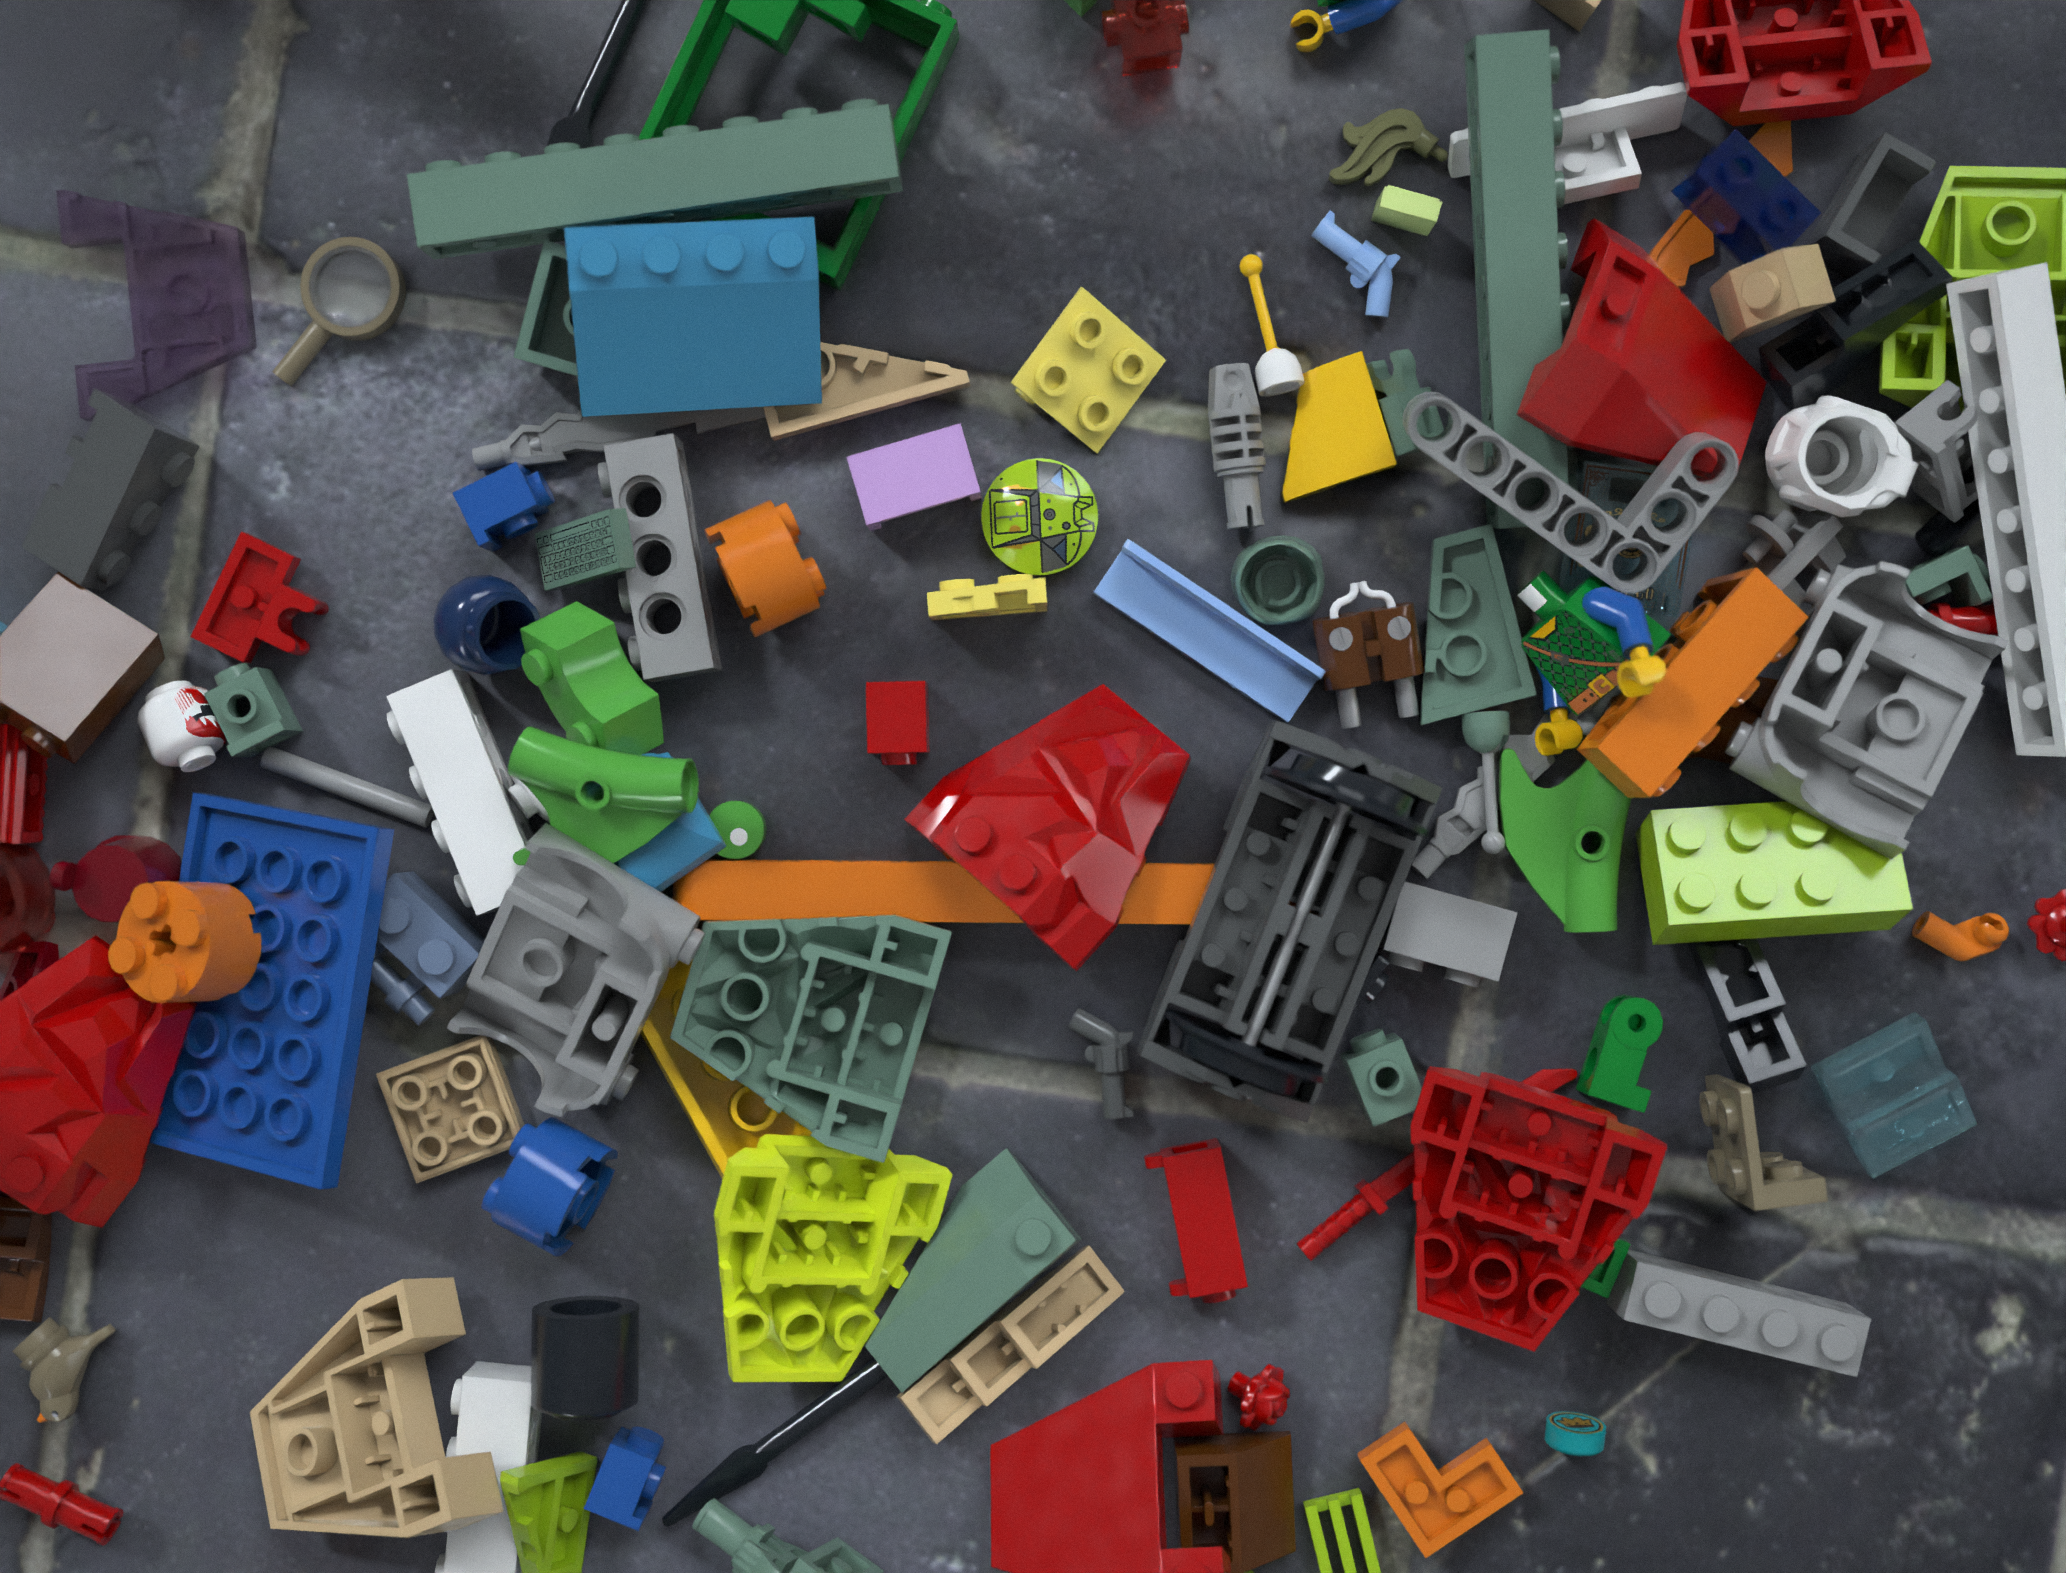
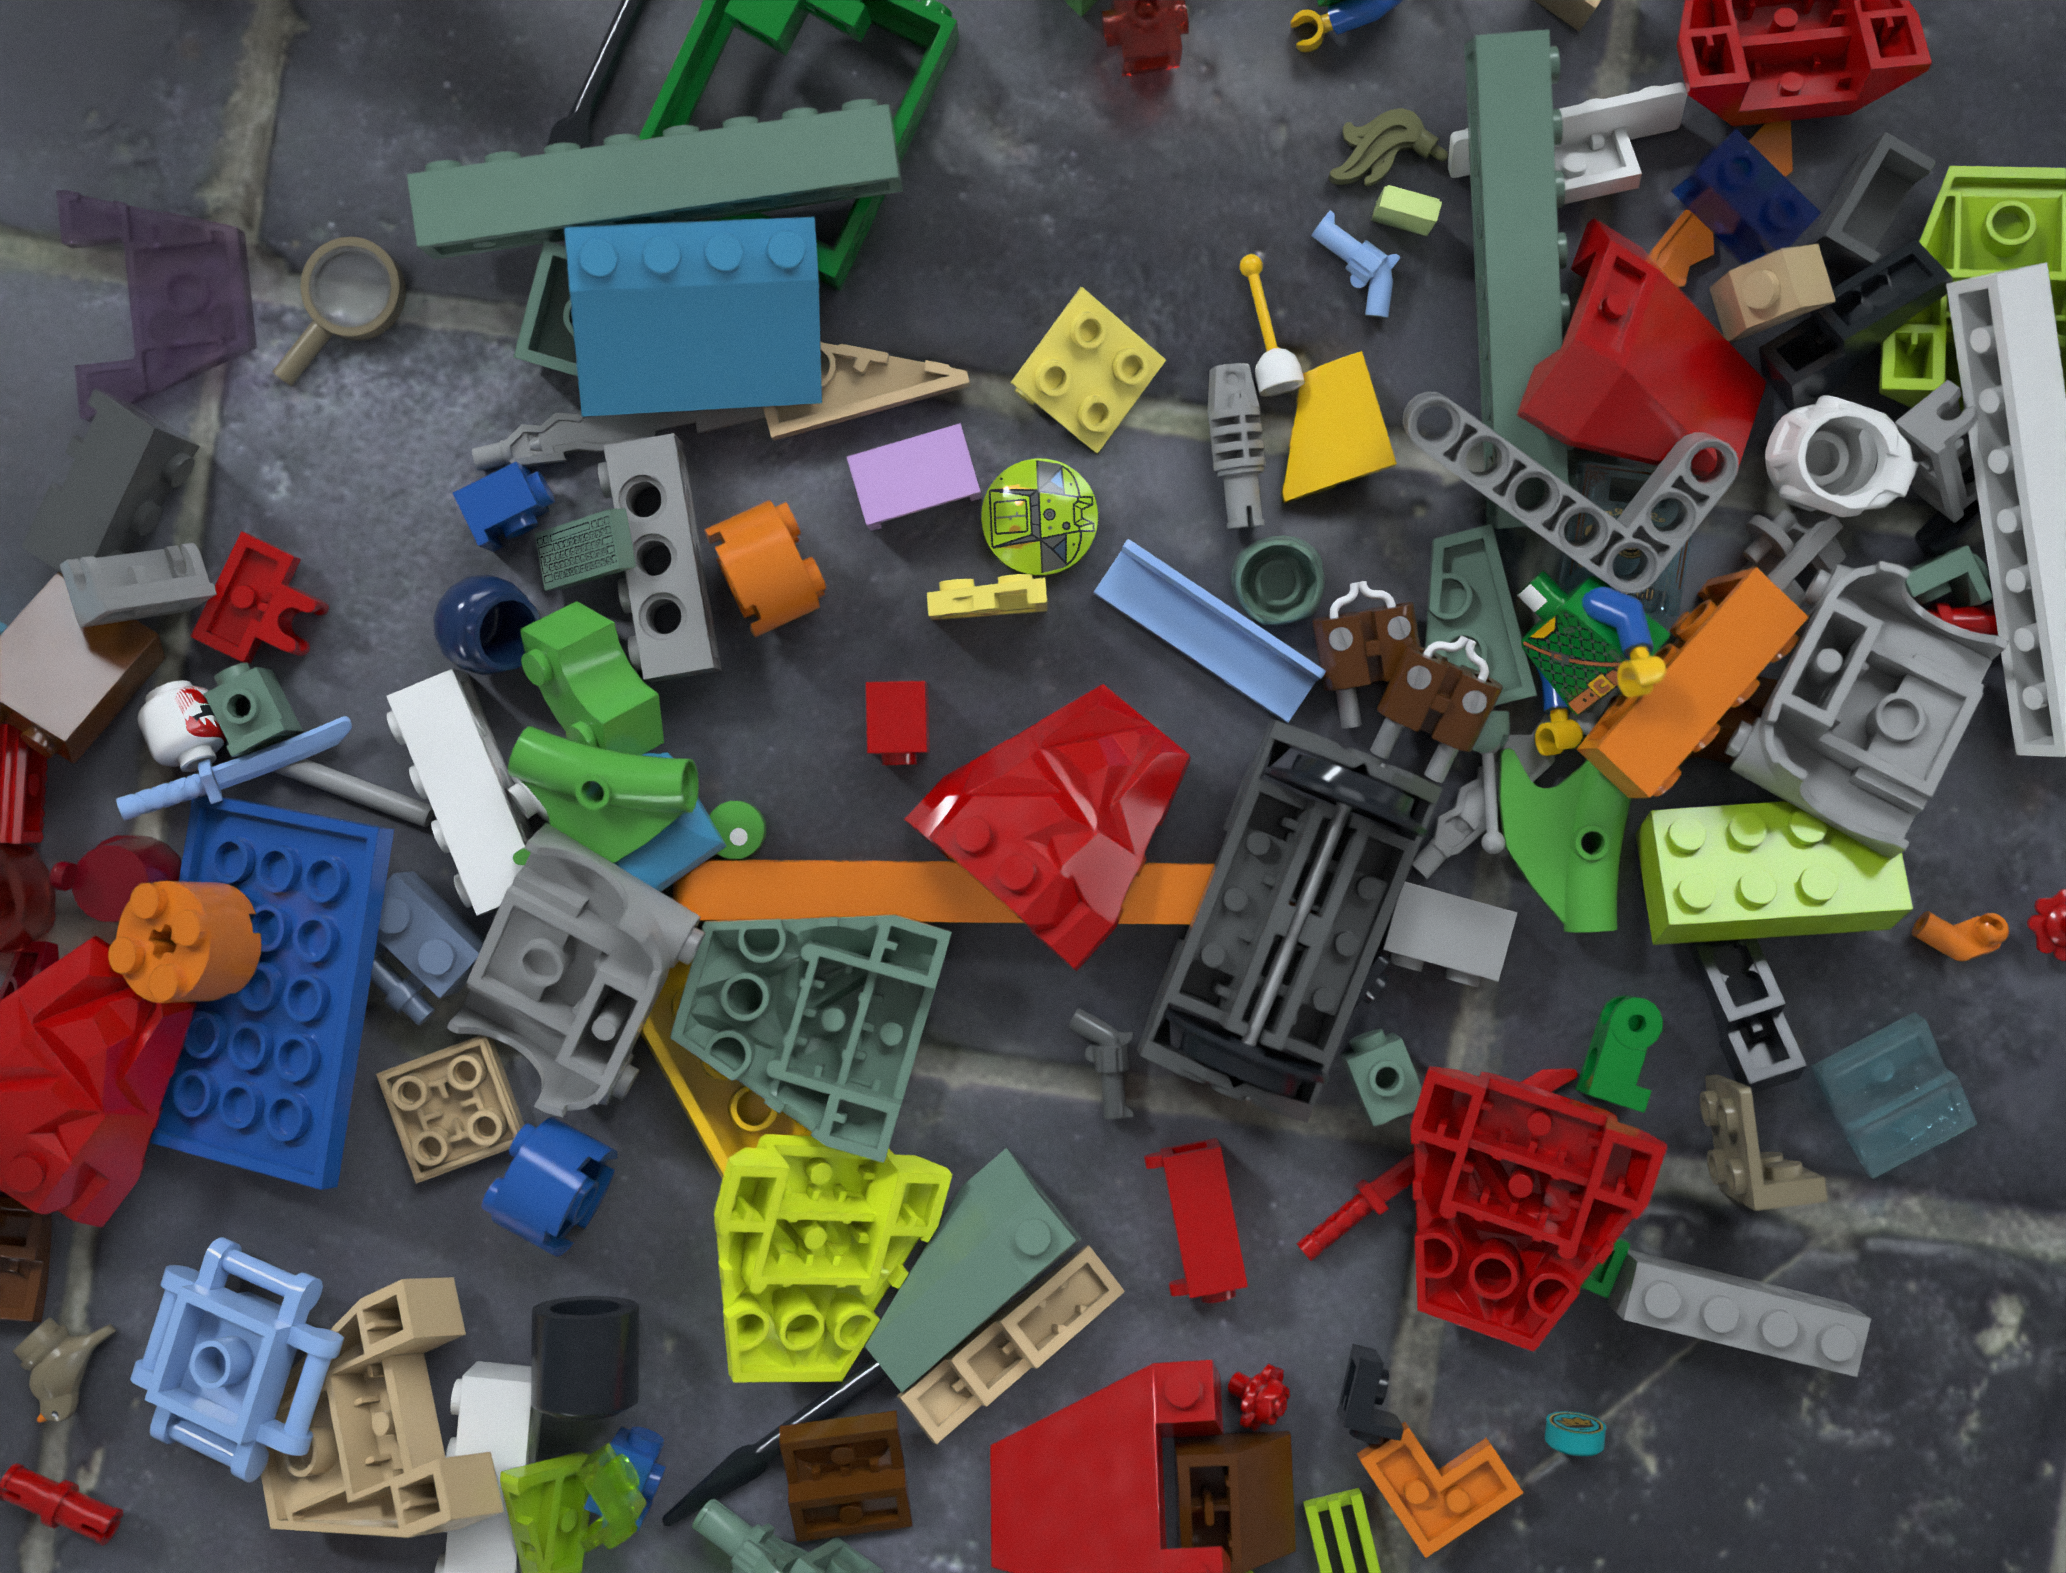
(136, 584): none -> light grey hinge
(214, 779): none -> light blue sword
(226, 1357): none -> light blue brick
(614, 1488): none -> clear neon green bracket
(845, 1476): none -> reddish brown slope
(1362, 1388): none -> black bracket
(1401, 389): sand green plate -> none
(1438, 699): none -> reddish brown piece

